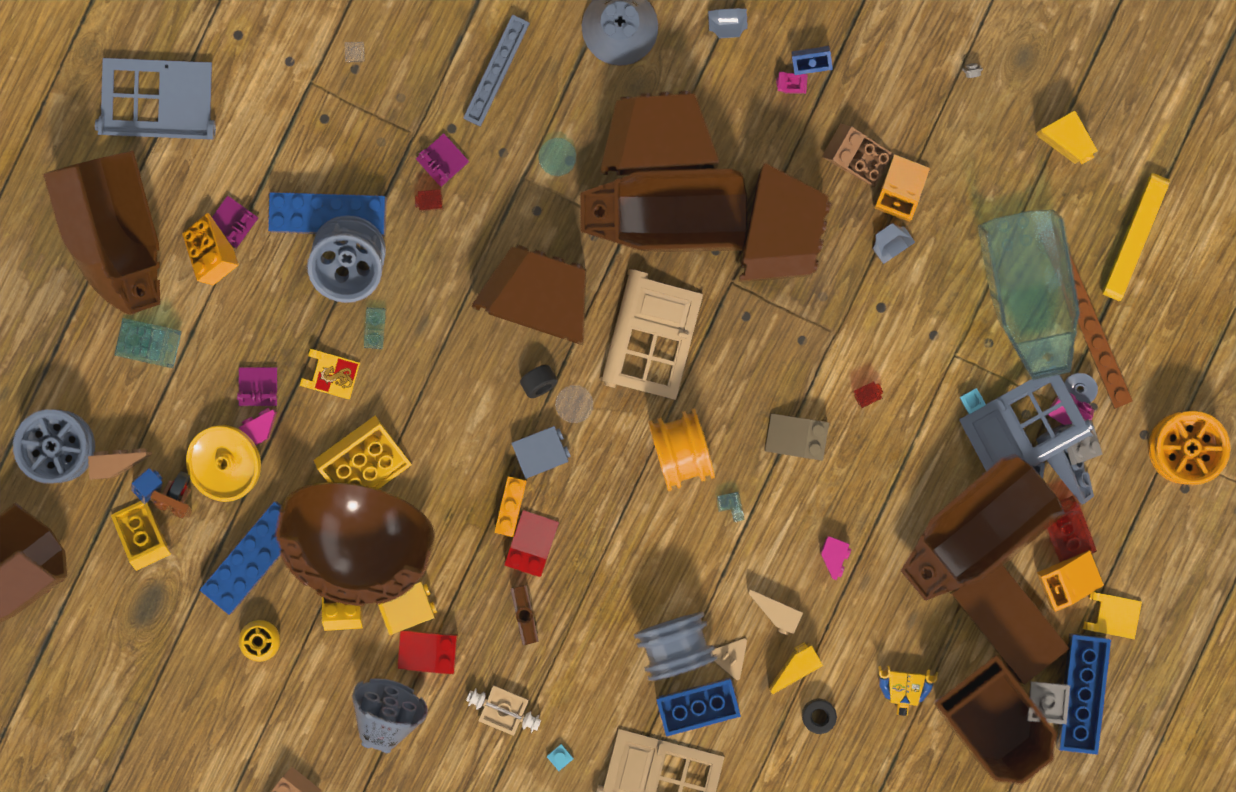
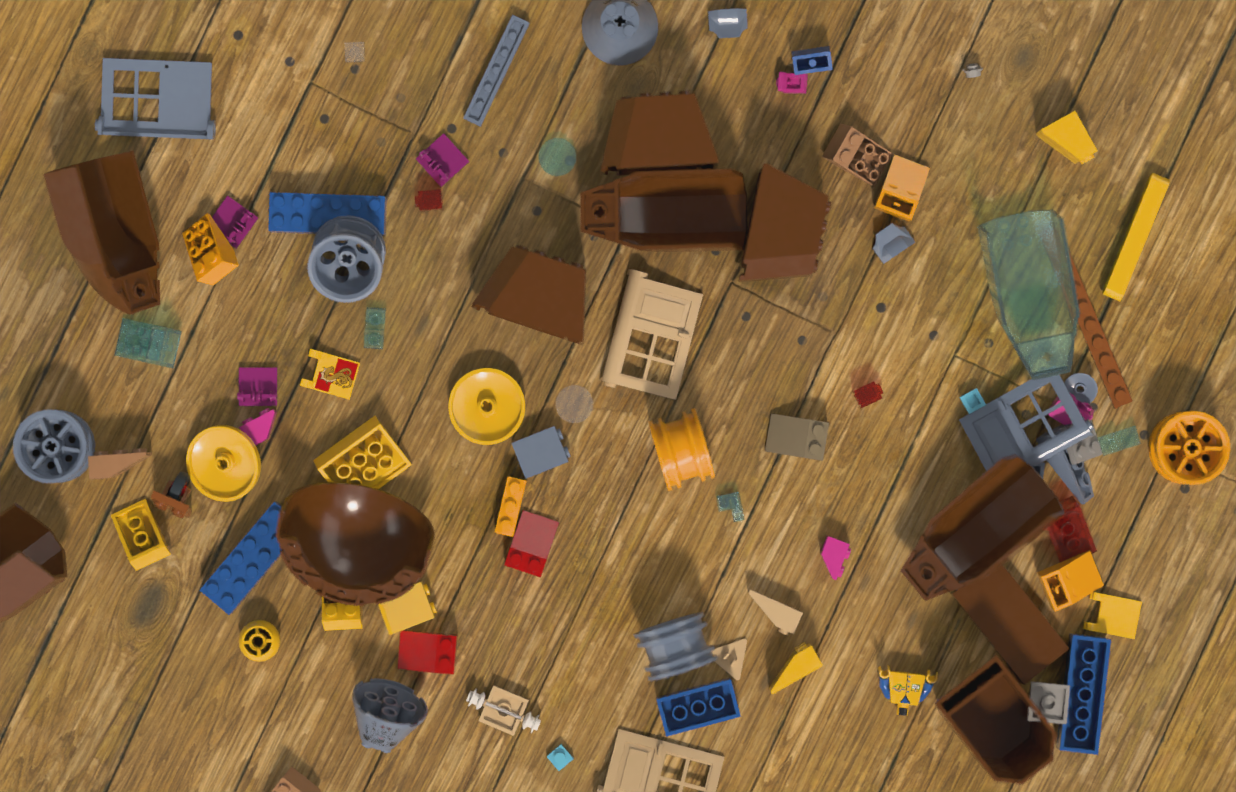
(146, 484): blue brick -> none
(486, 406): none -> yellow dish
(526, 627): reddish brown piece -> none
(538, 381): black tyre -> none
(824, 727): black tyre -> none
(1119, 440): none -> clear light blue slope

